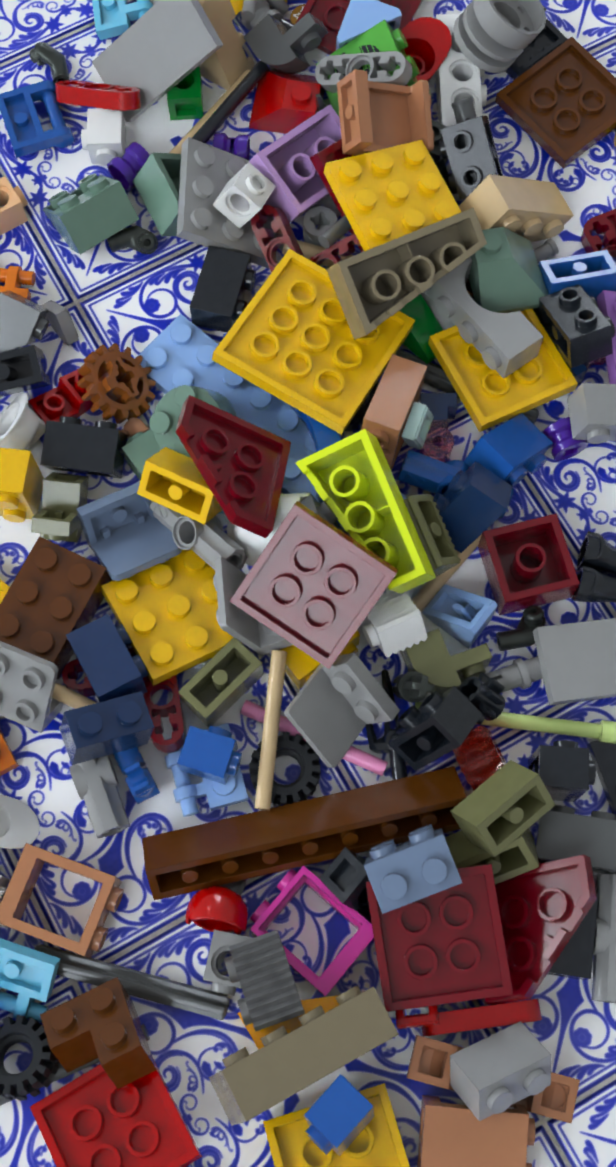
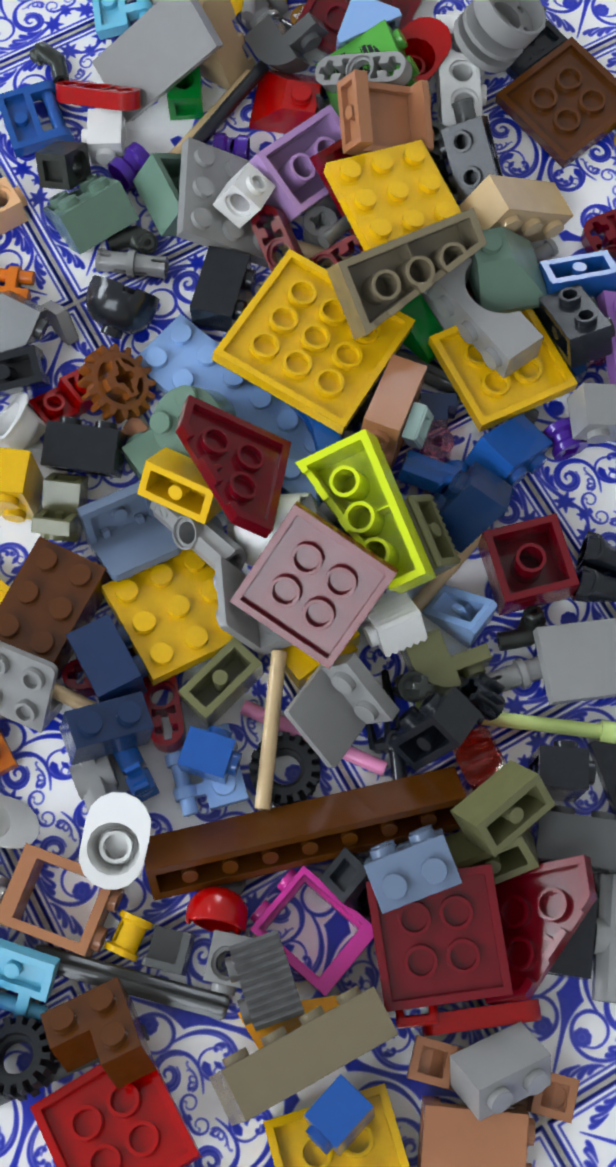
(63, 165): none -> pearl dark grey brick
(115, 840): none -> white piece
(119, 307): none -> black cylinder
(128, 935): none -> yellow bush
(132, 263): none -> light grey pin
(169, 950): none -> dark grey panel

